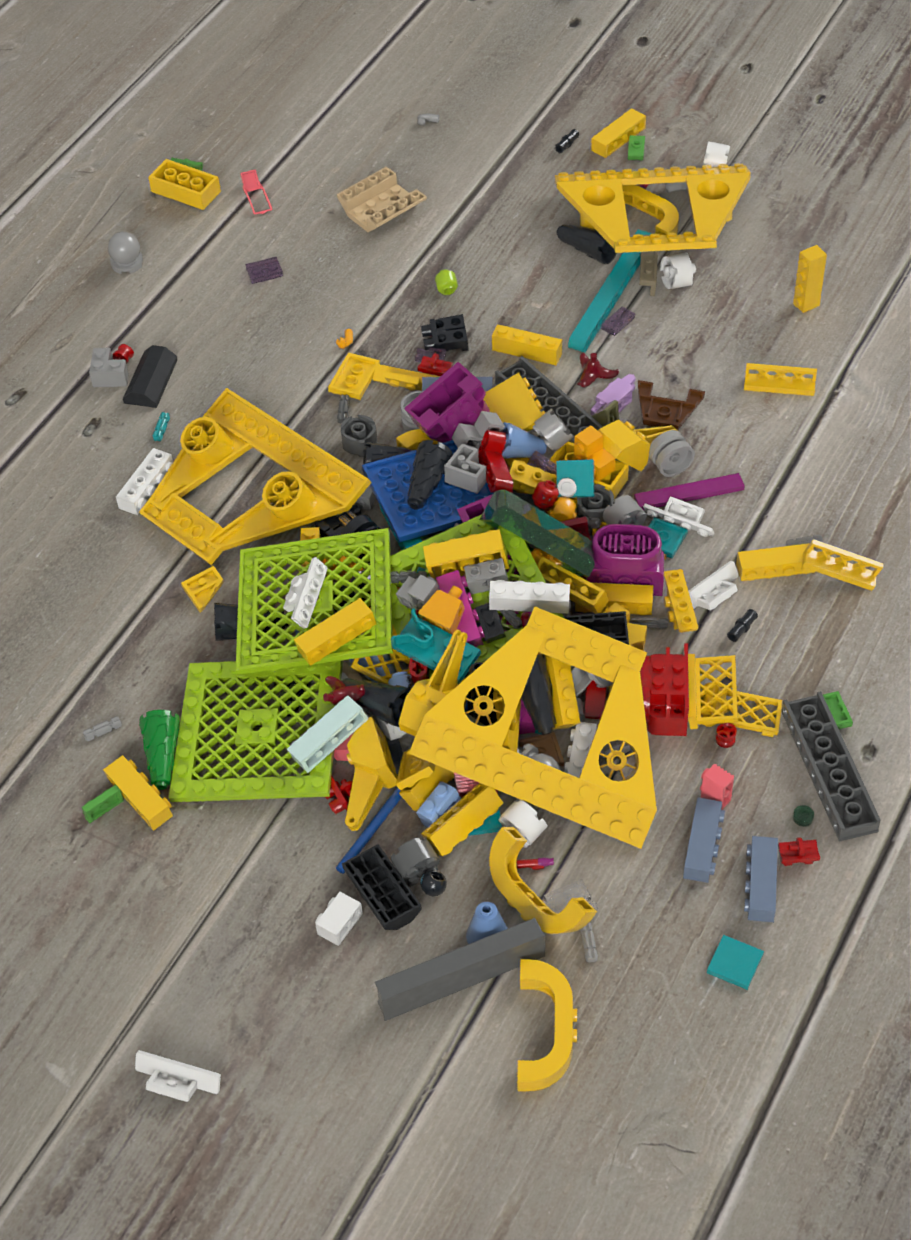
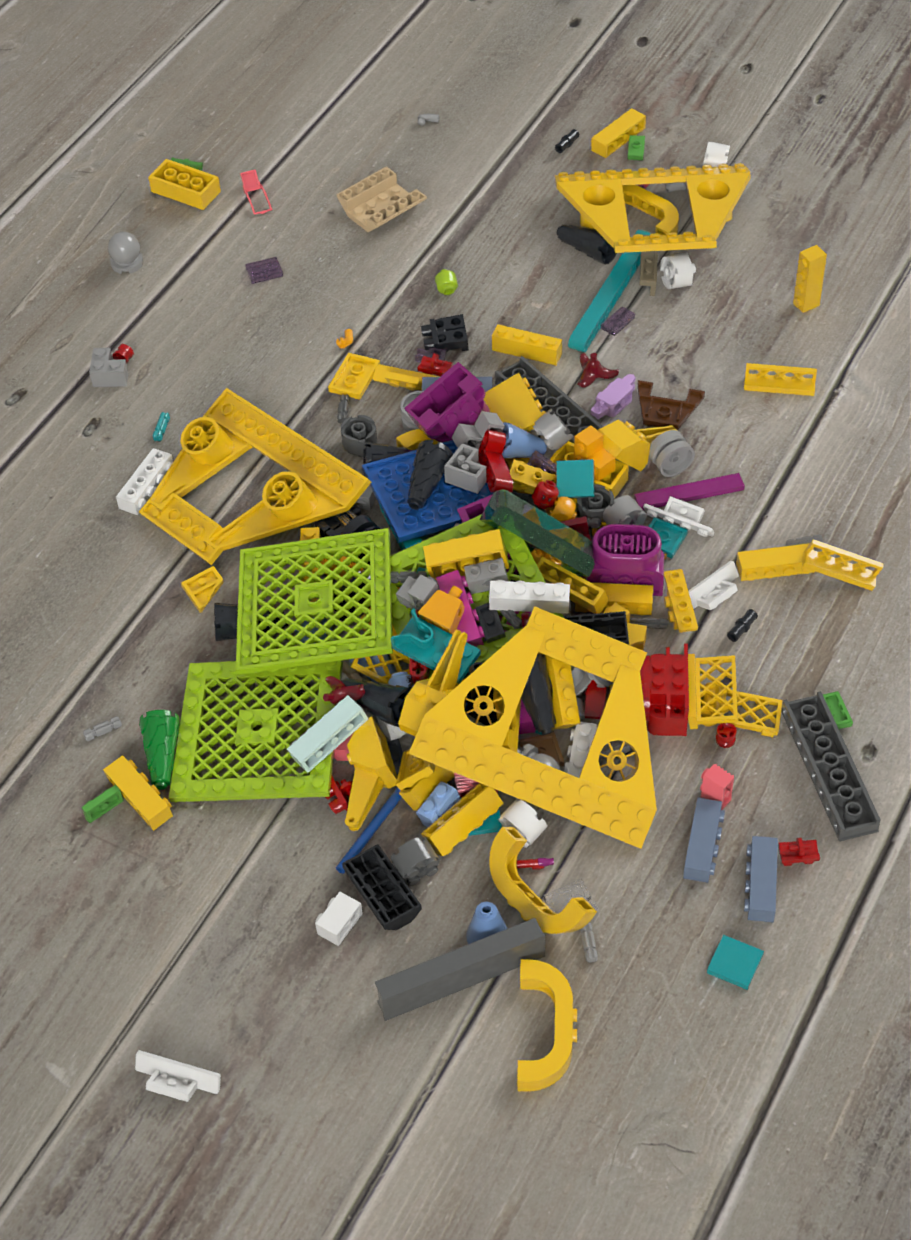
(150, 377): black piece -> none
(304, 593): white bracket -> none
(335, 631): yellow brick -> none
(433, 883): black piece -> none
(567, 487): white tile -> none
(607, 413): olive slope -> none
(803, 815): clear green tile -> none

